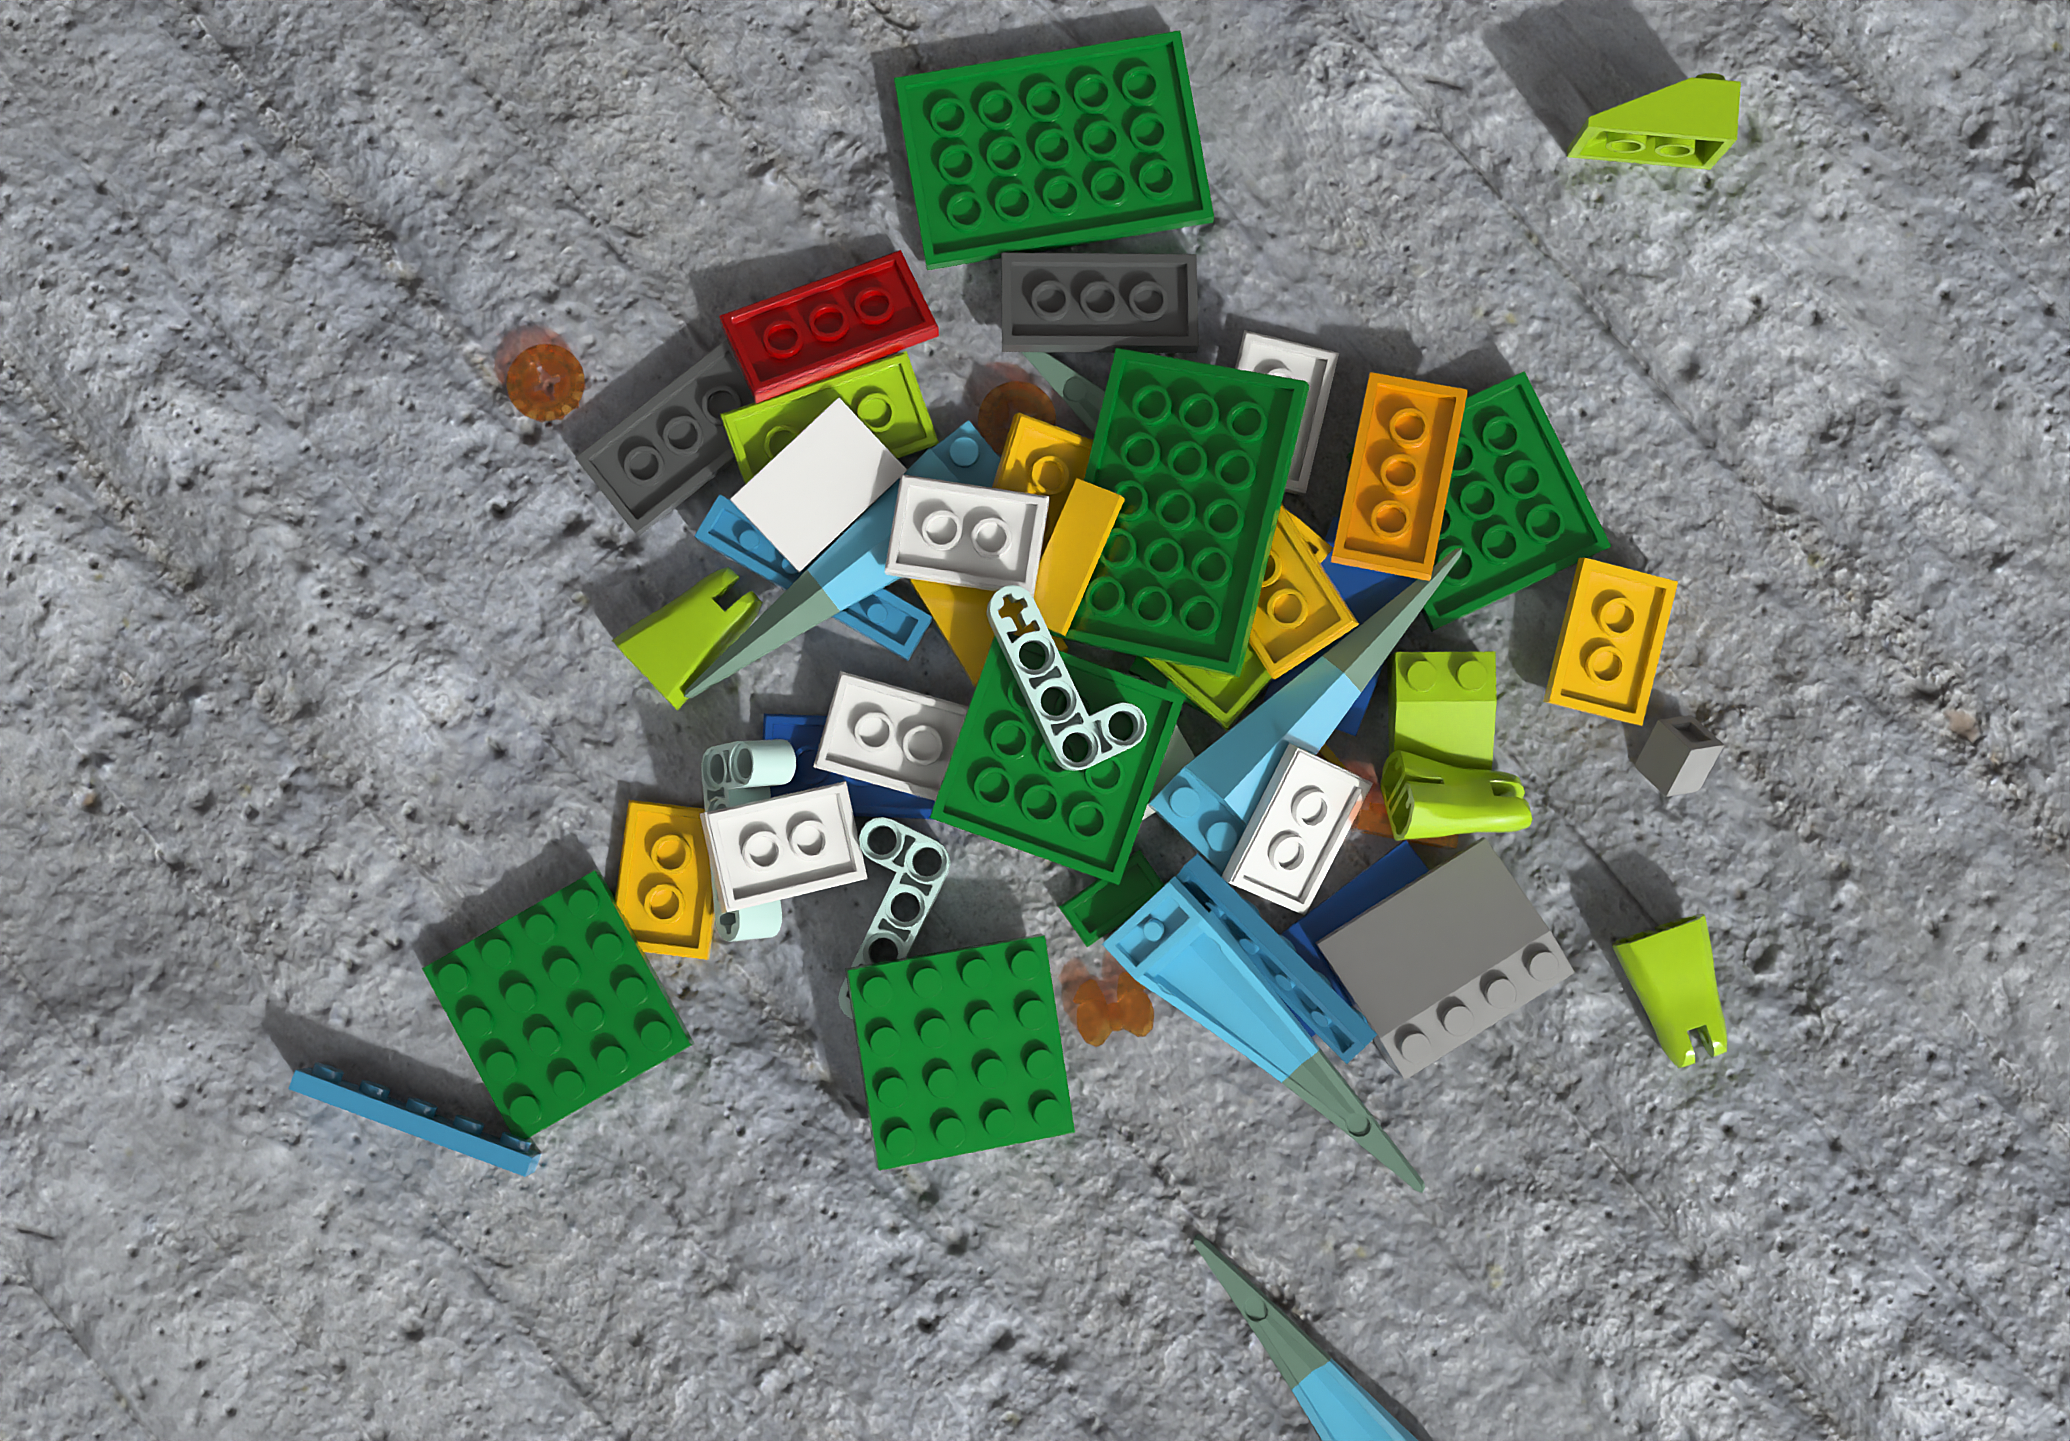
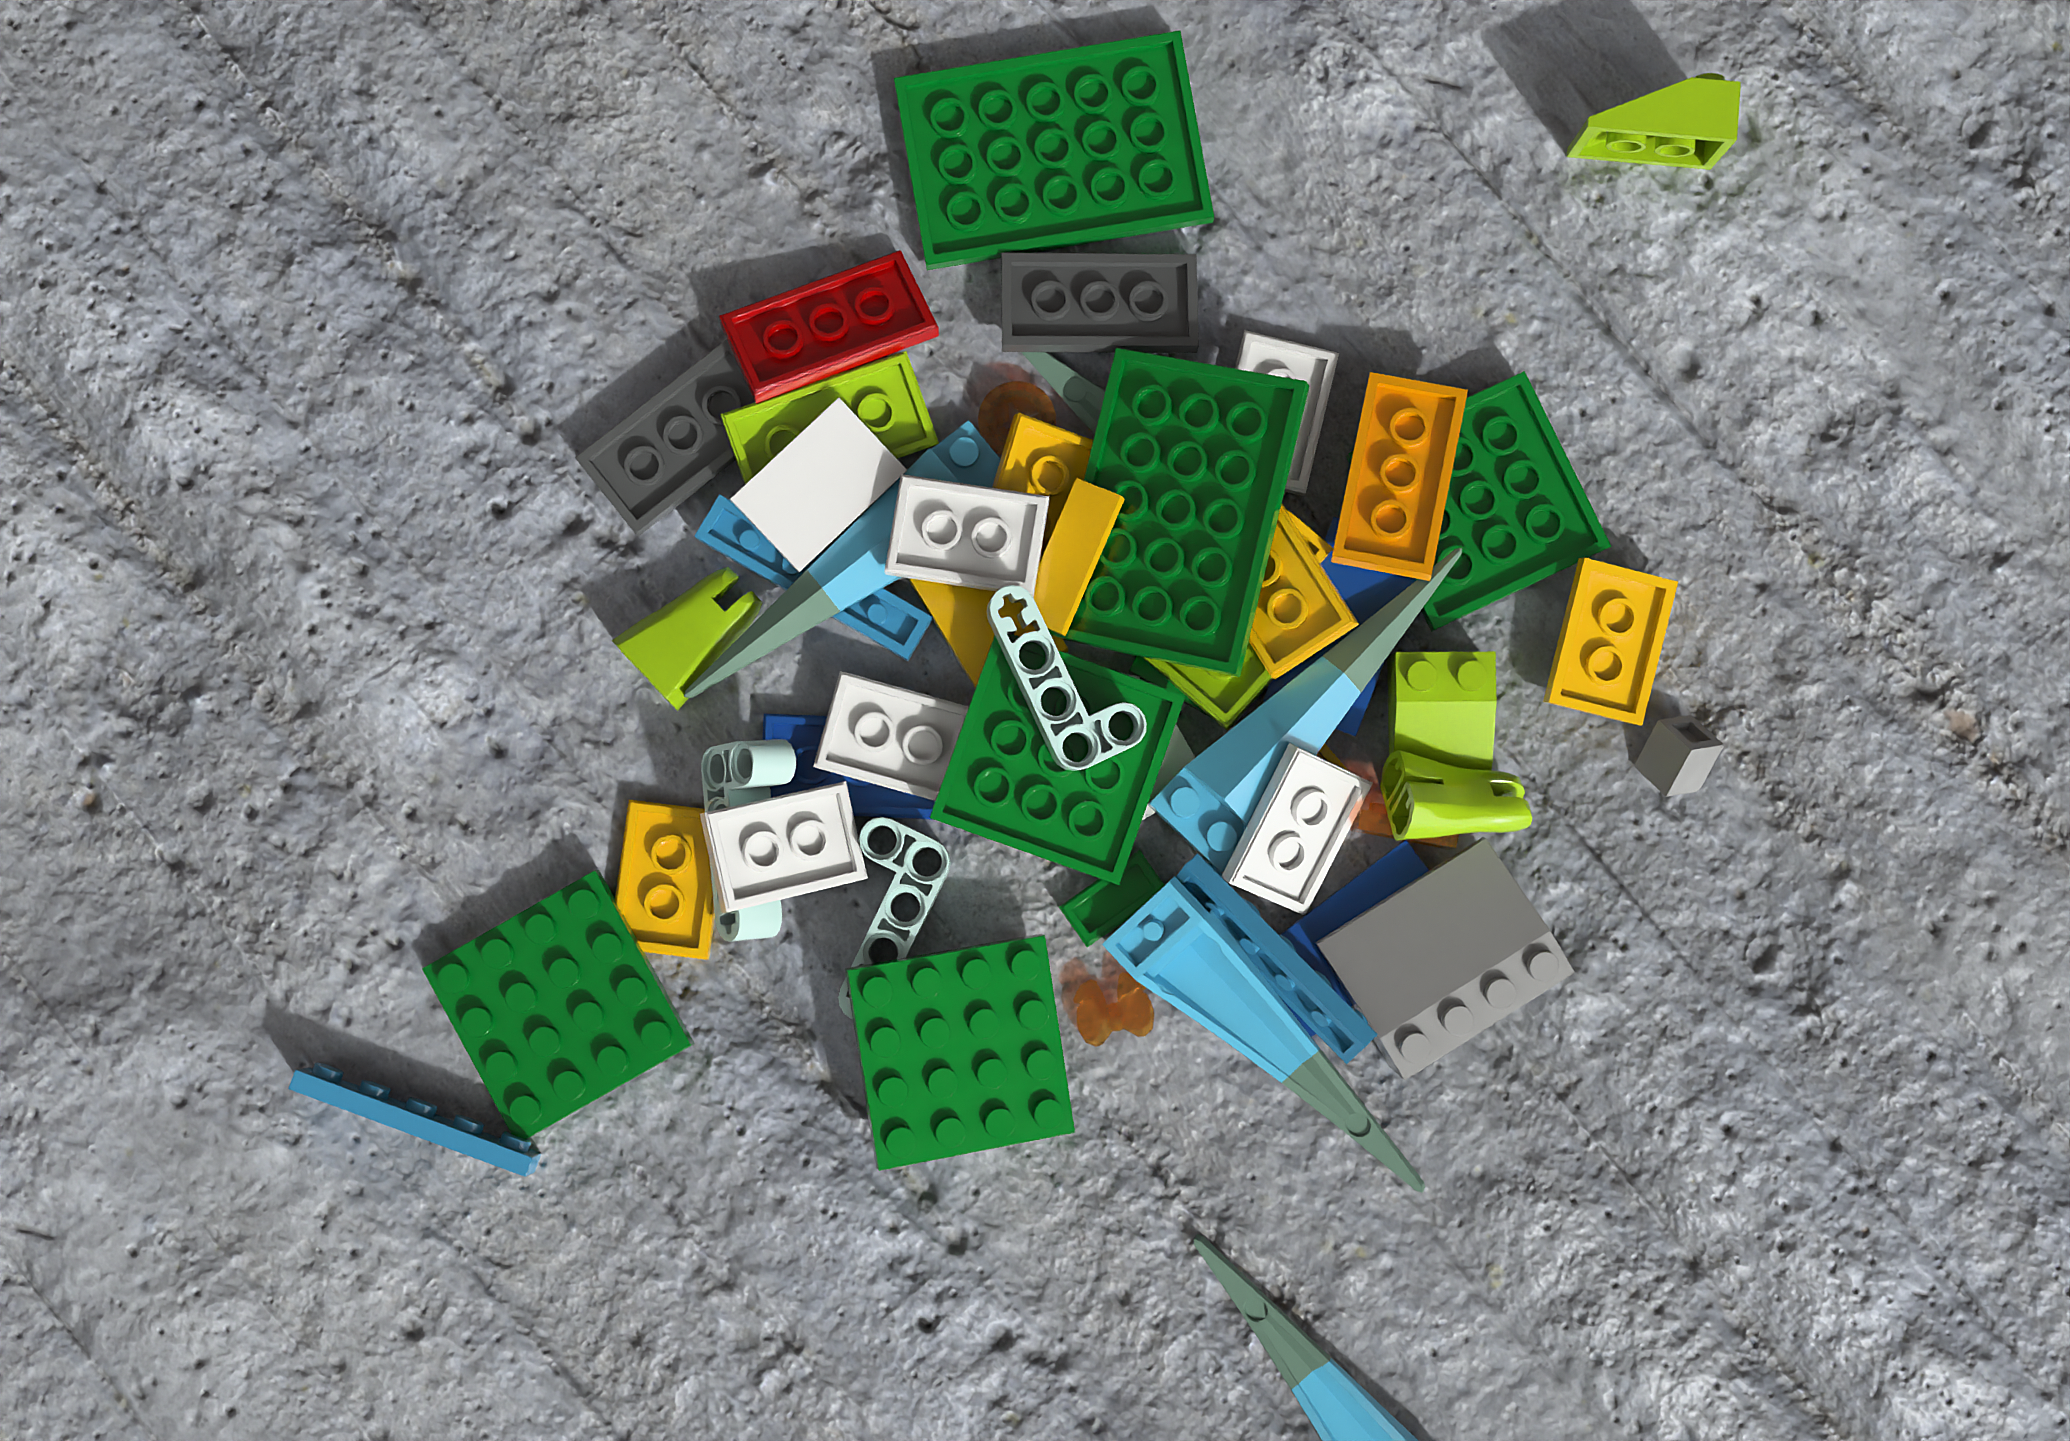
(524, 376): clear orange gear -> none
(1676, 985): lime piece -> none

